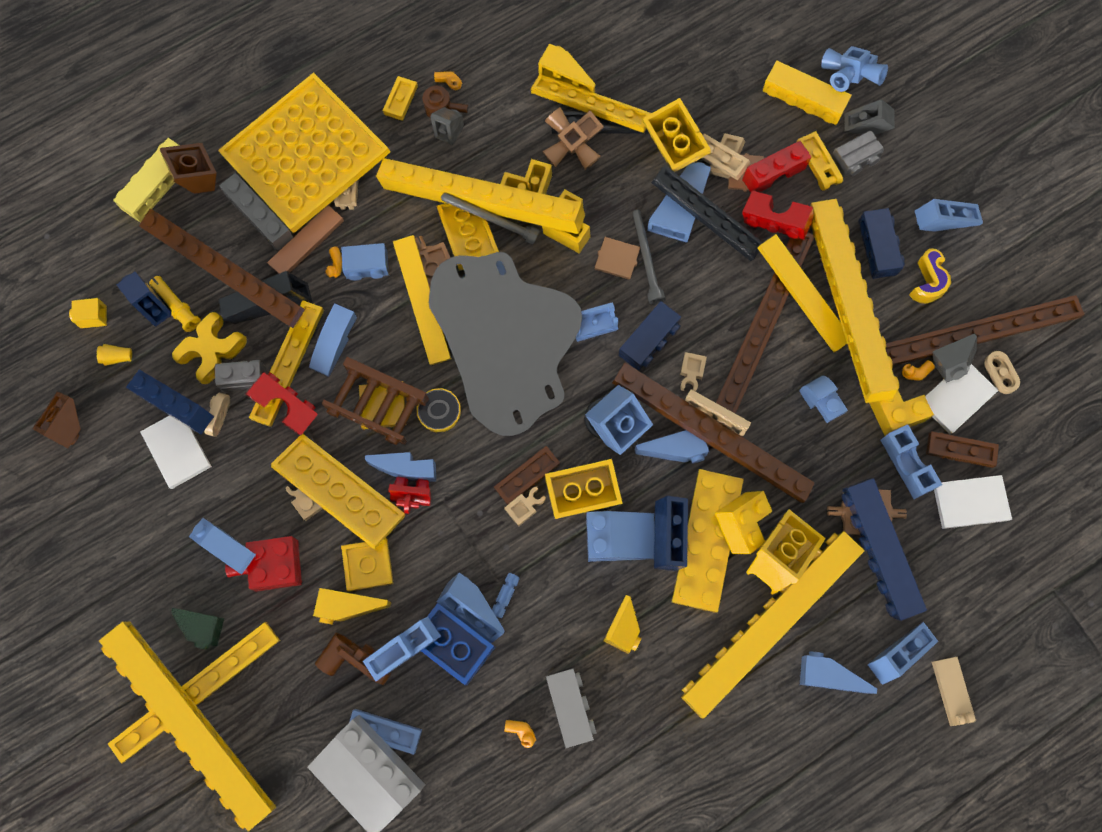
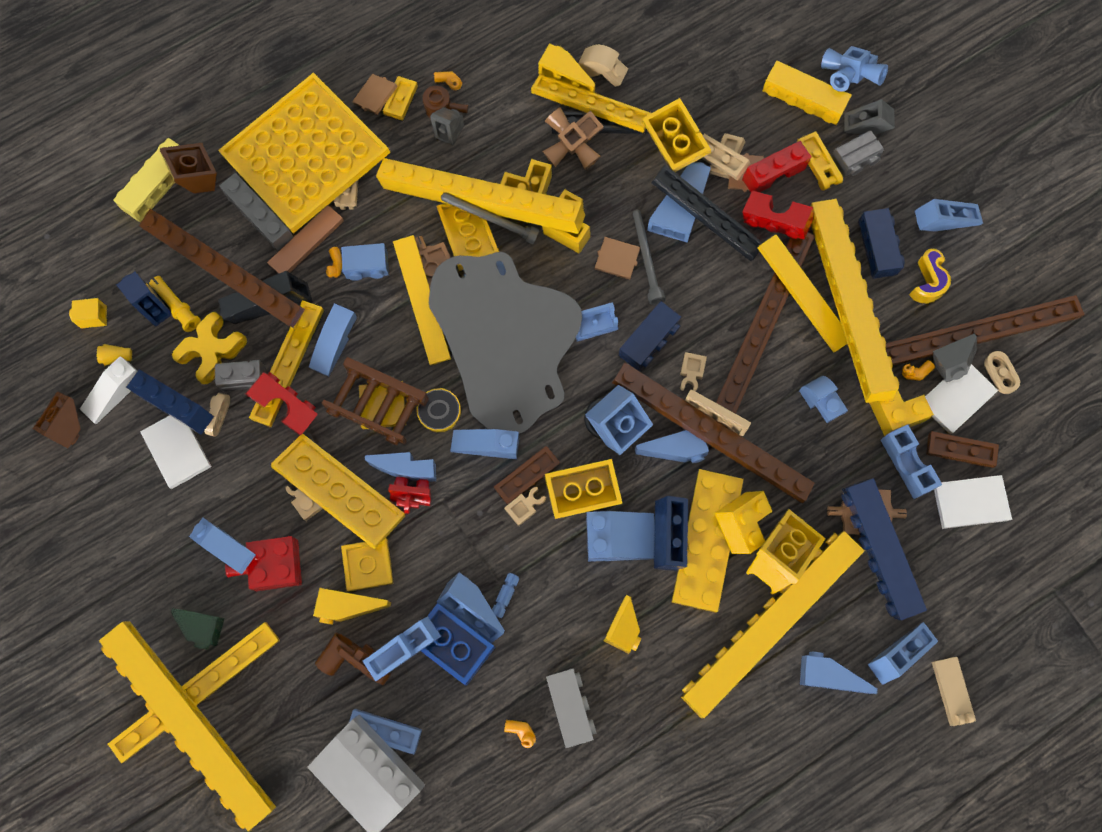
(108, 390): none -> white slope
(375, 94): none -> medium nougat piece
(486, 442): none -> medium blue slope
(604, 61): none -> tan brick

